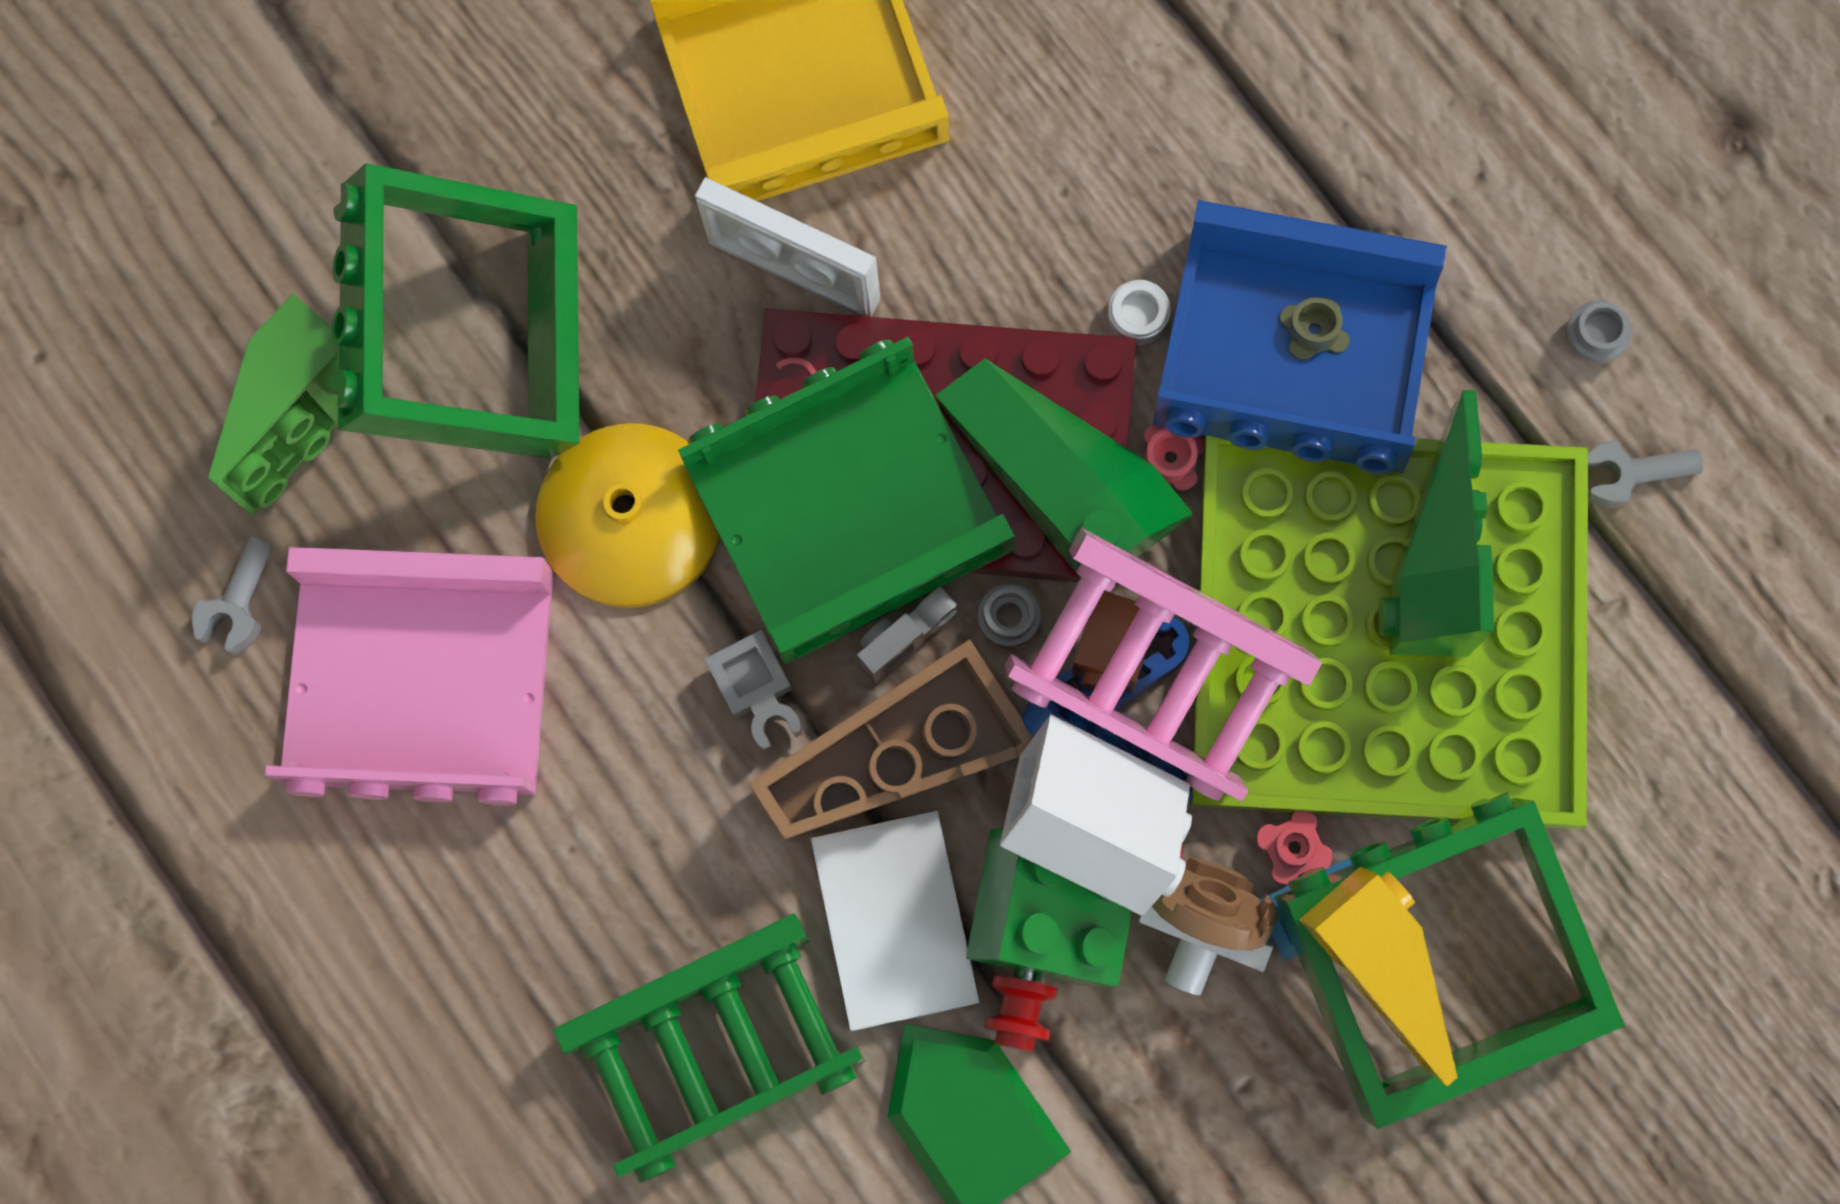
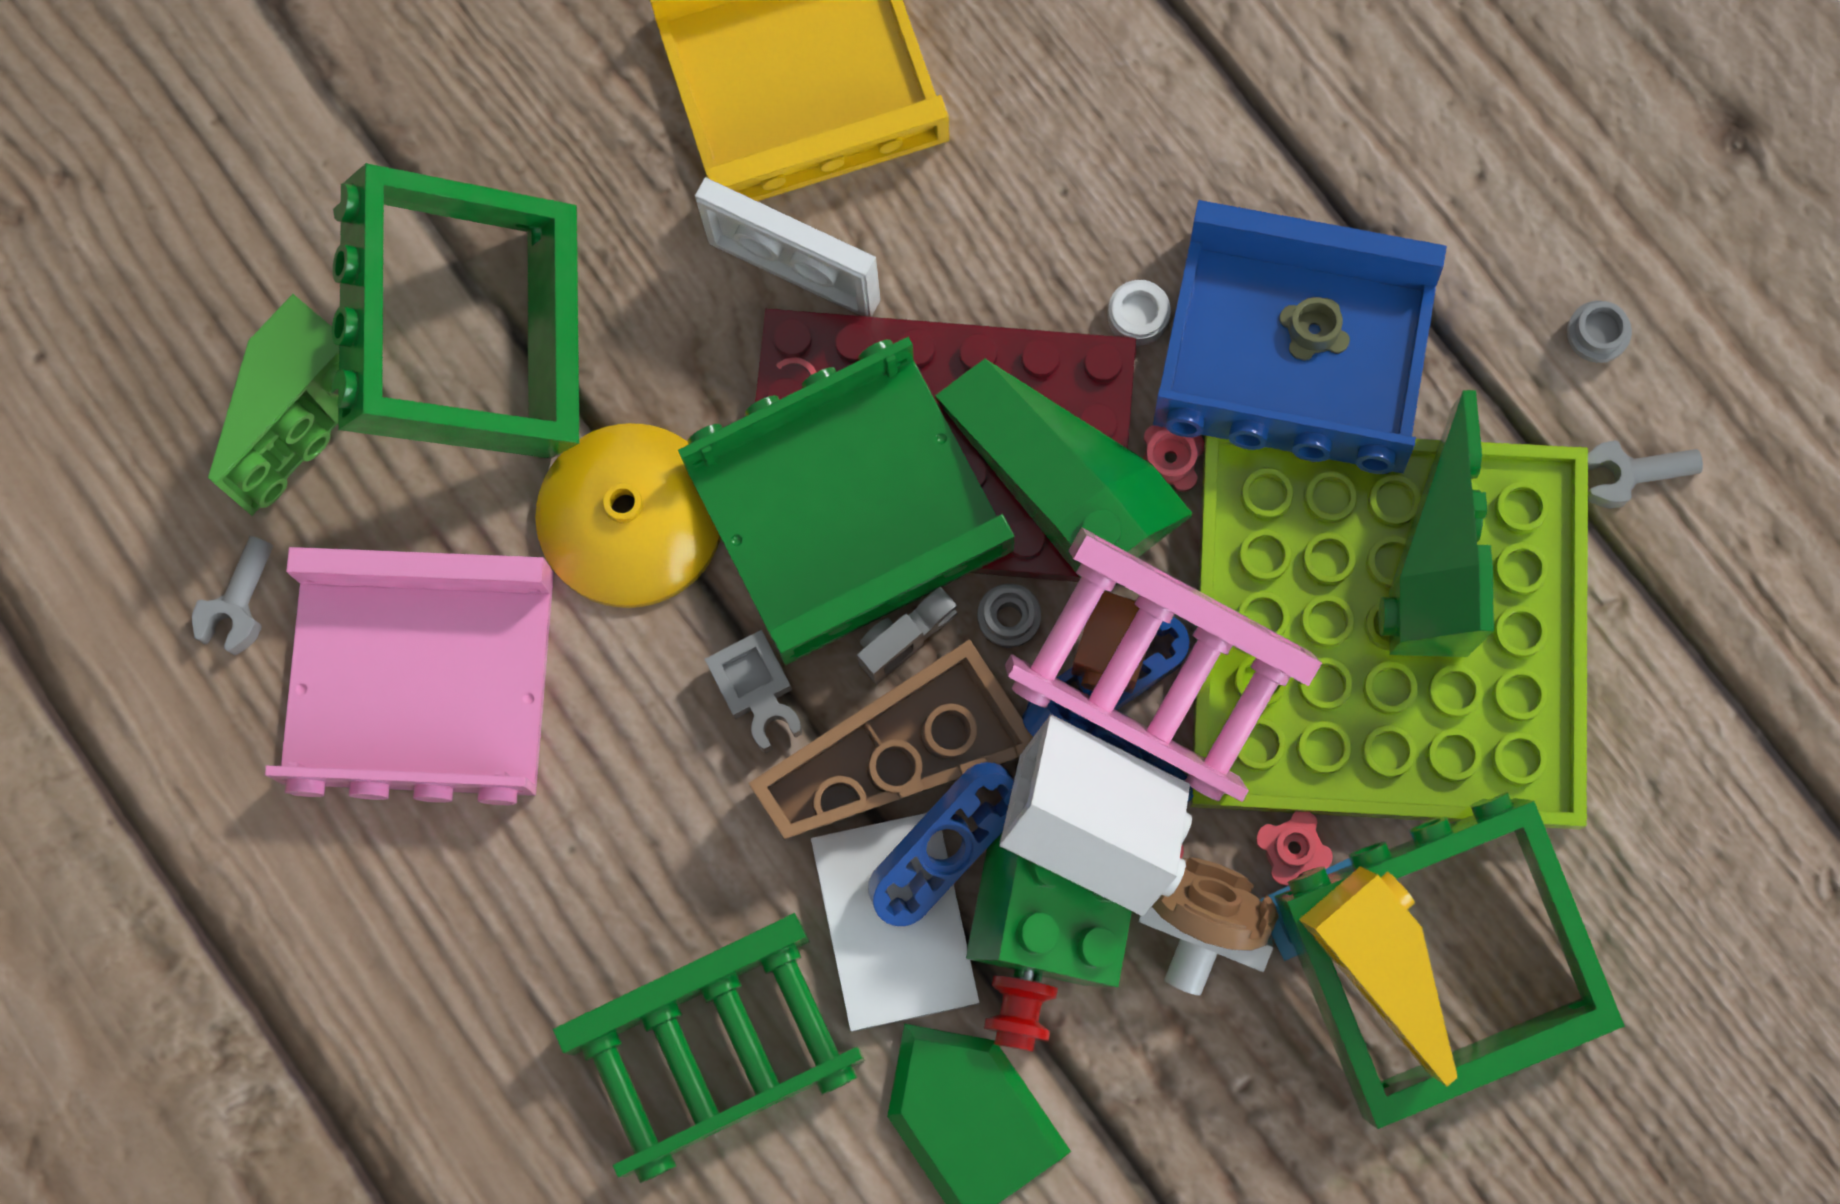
(898, 866): none -> blue beam

